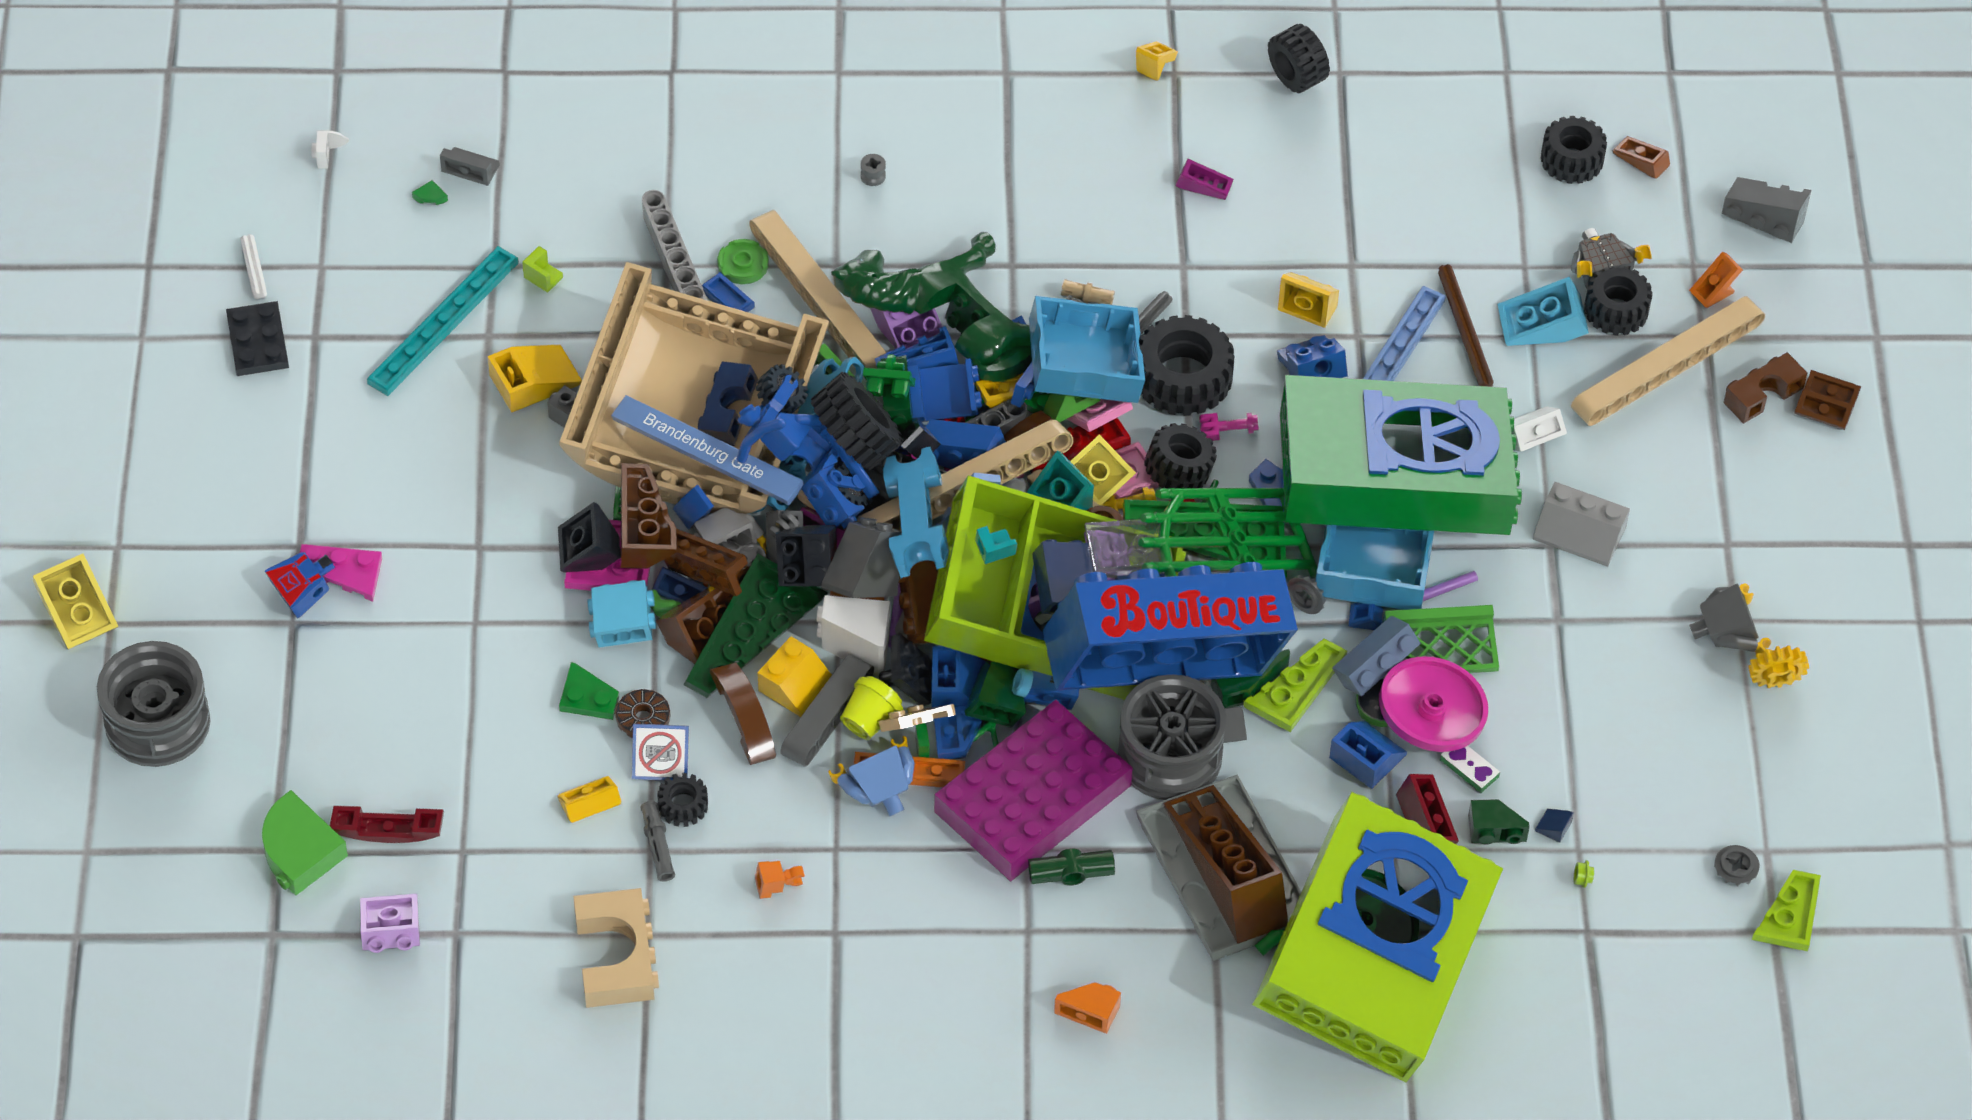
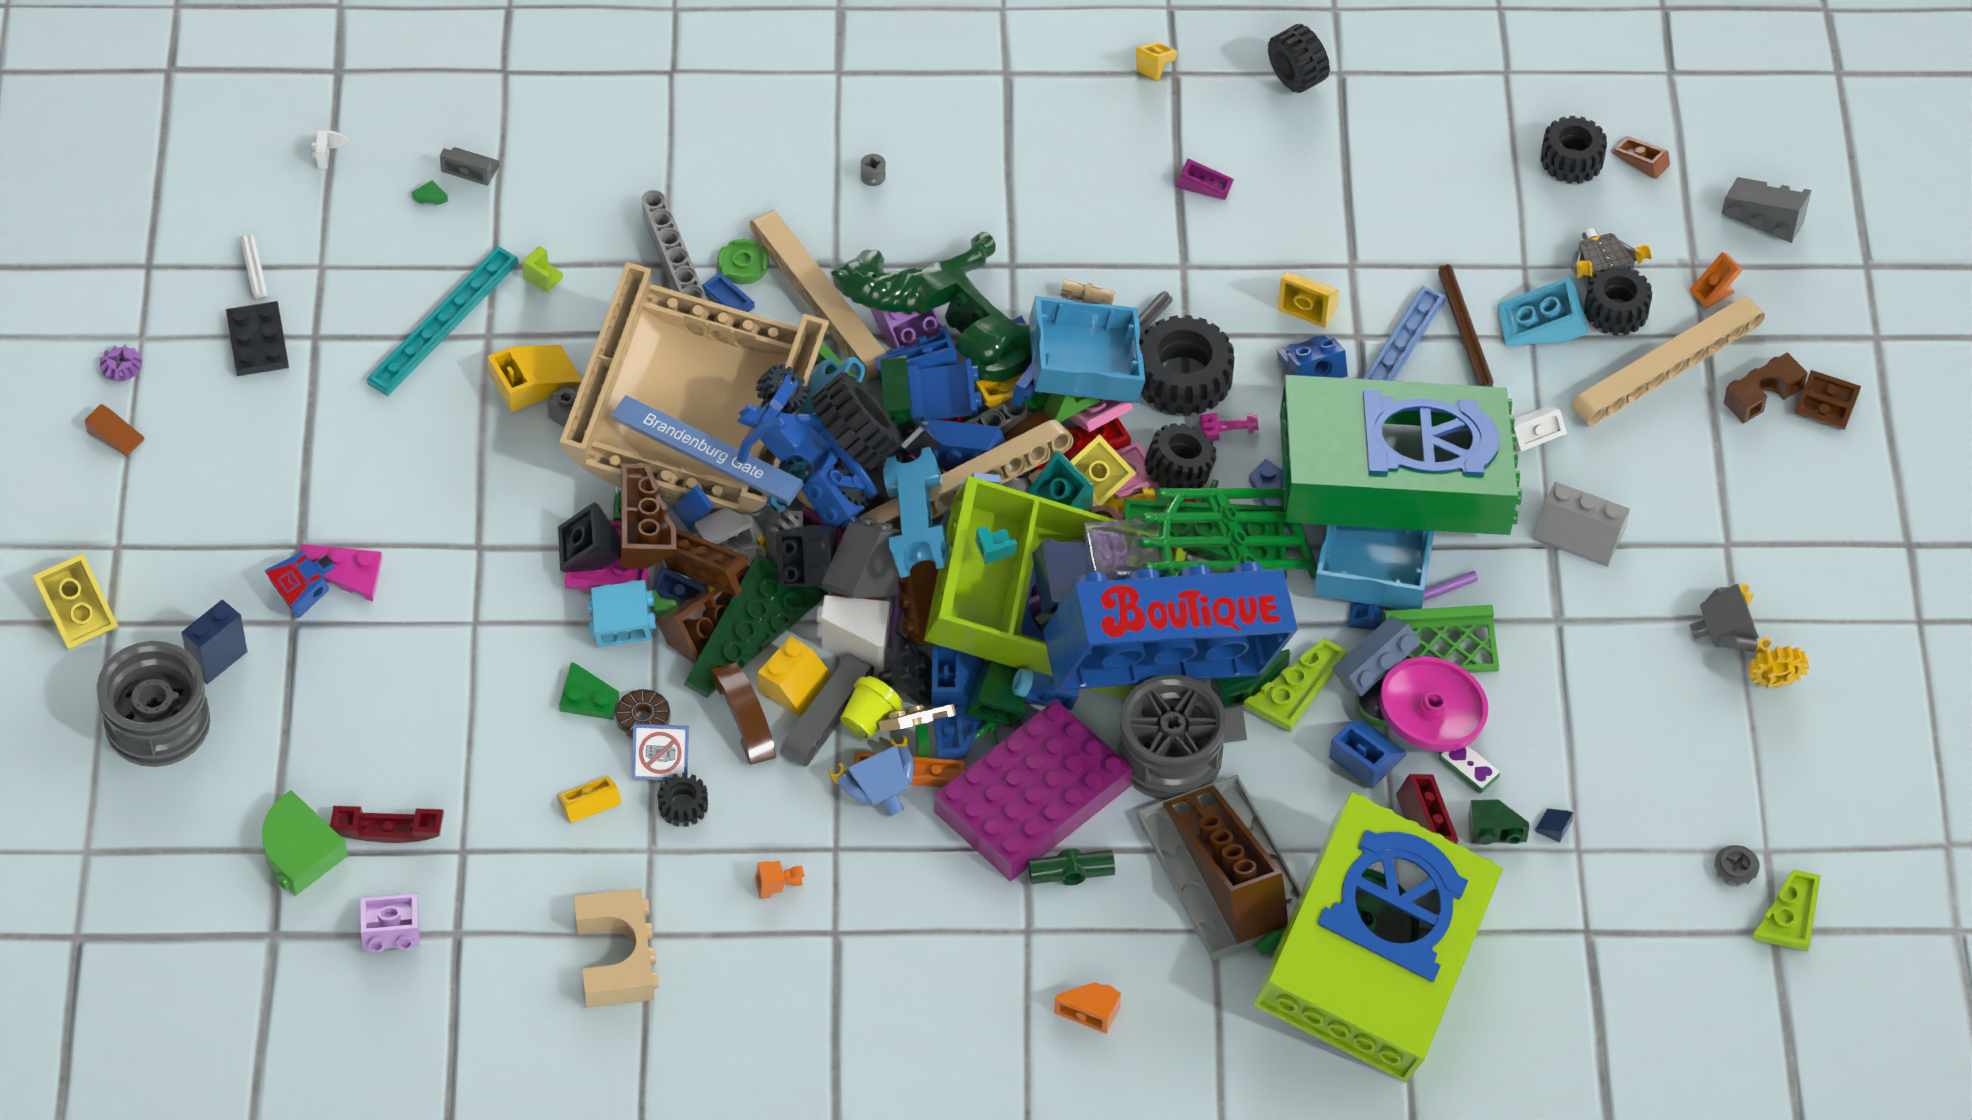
(113, 430): none -> dark orange slope
(127, 369): none -> medium lavender gear
(216, 640): none -> dark blue brick
(655, 831): dark grey pin -> none
(730, 384): dark blue arch -> none
(889, 373): green hips -> none
(1301, 598): dark grey gear -> none
(1583, 874): lime plate -> none

